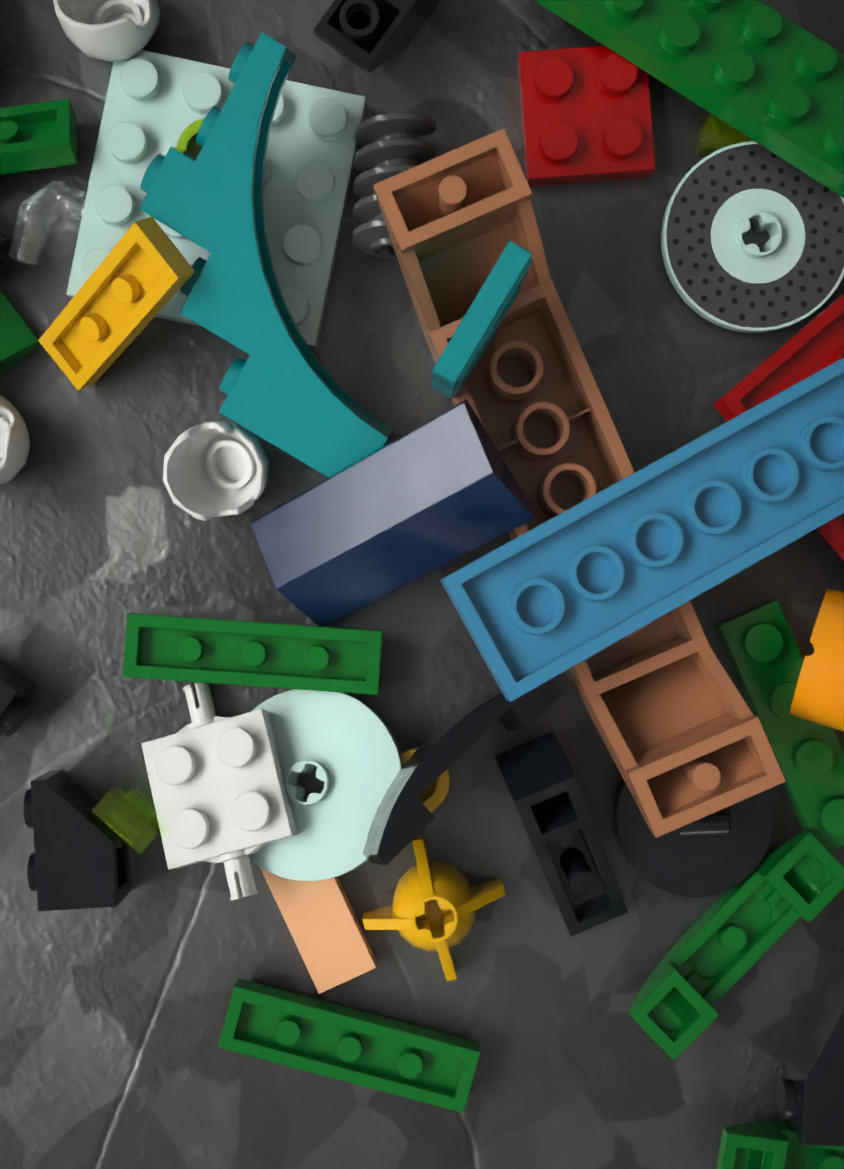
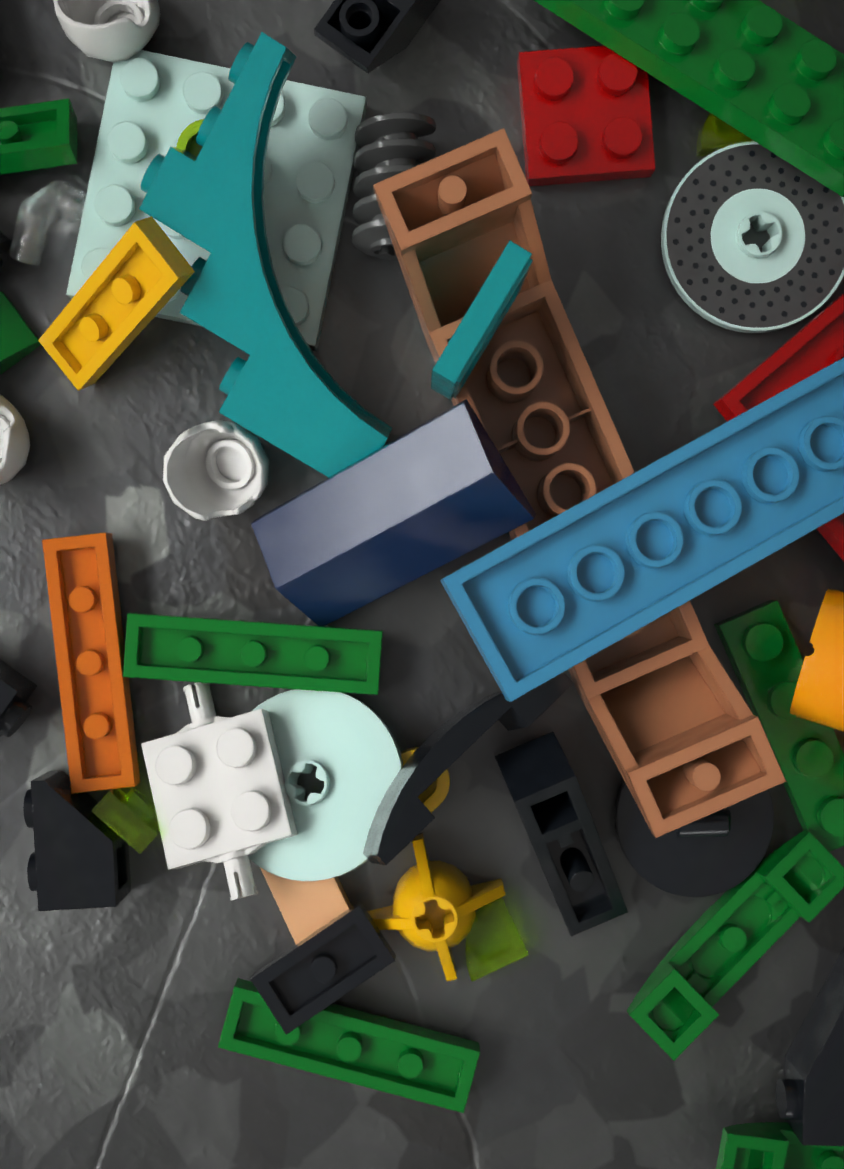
(91, 662): none -> orange plate
(323, 967): none -> black plate
(493, 940): none -> clear neon green tile

